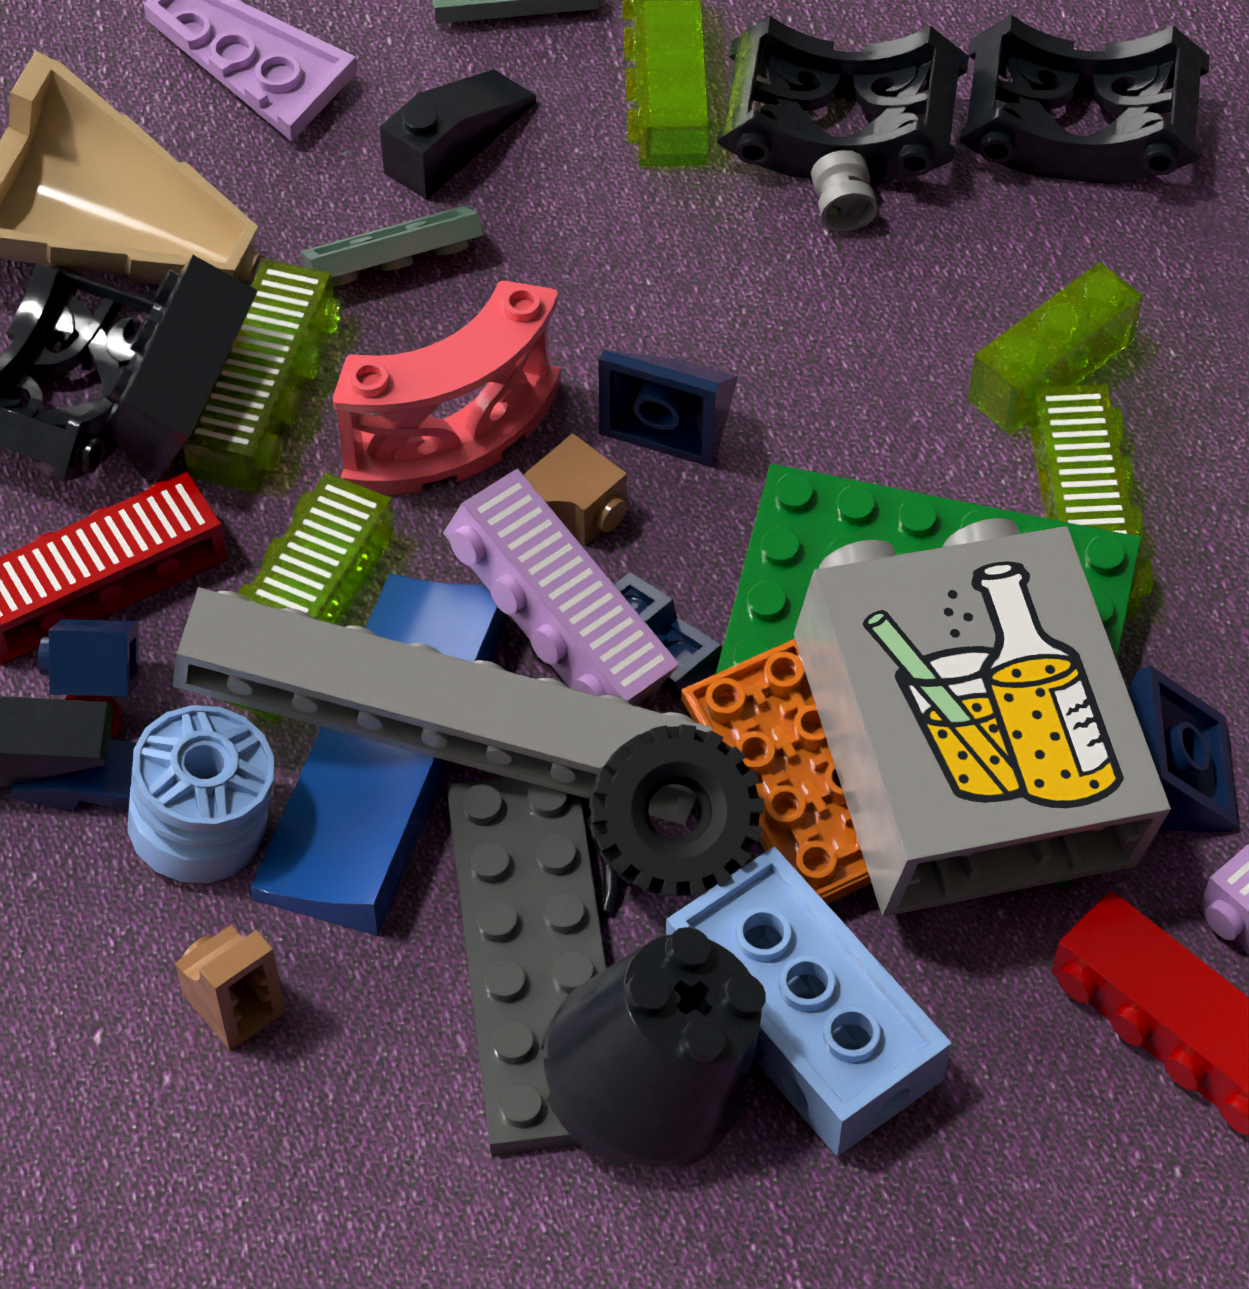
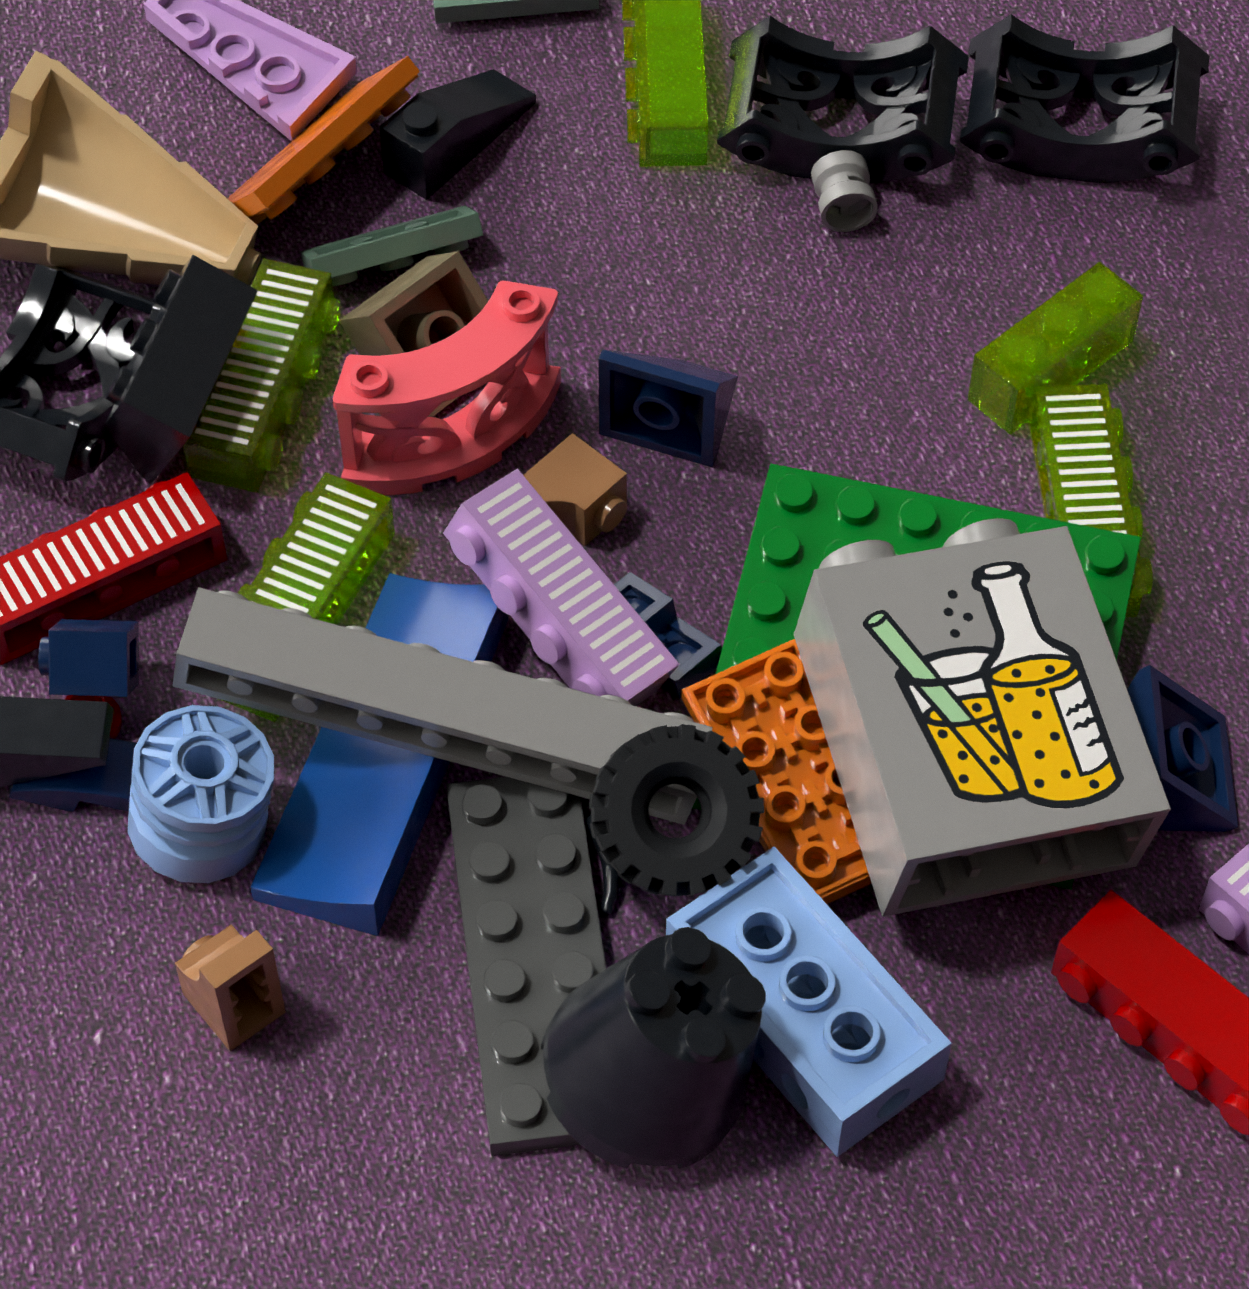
(312, 151): none -> orange tile
(417, 309): none -> dark tan slope

